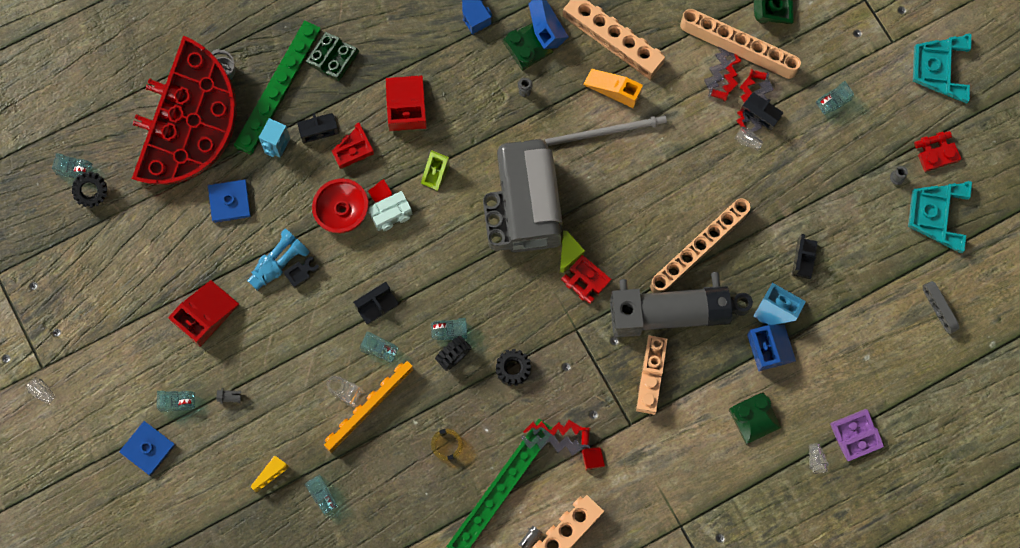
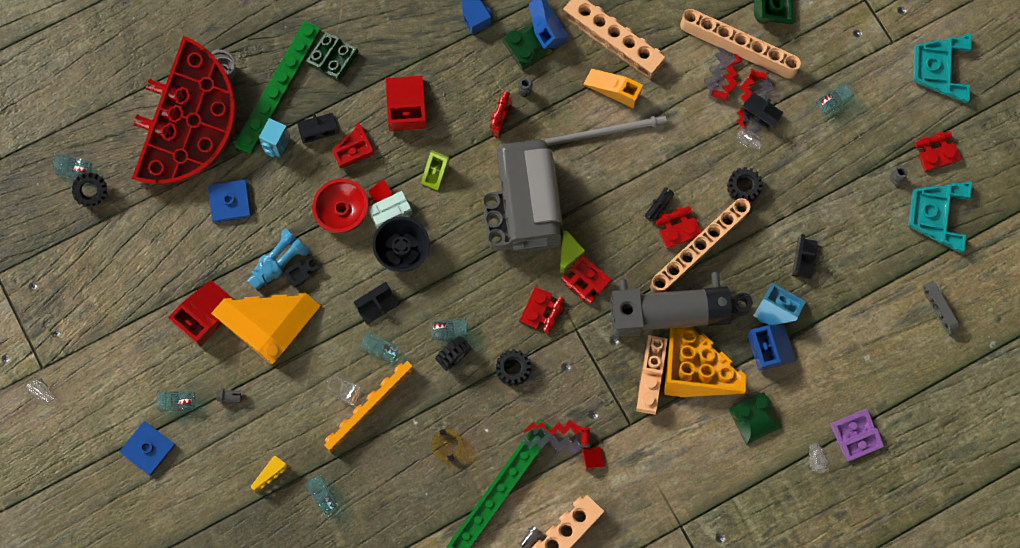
(267, 323): none -> light orange slope
(401, 234): none -> black piece
(501, 113): none -> red plate
(536, 307): none -> red plate
(659, 204): none -> black axle
(680, 232): none -> red plate
(697, 368): none -> light orange slope
(744, 174): none -> black tyre

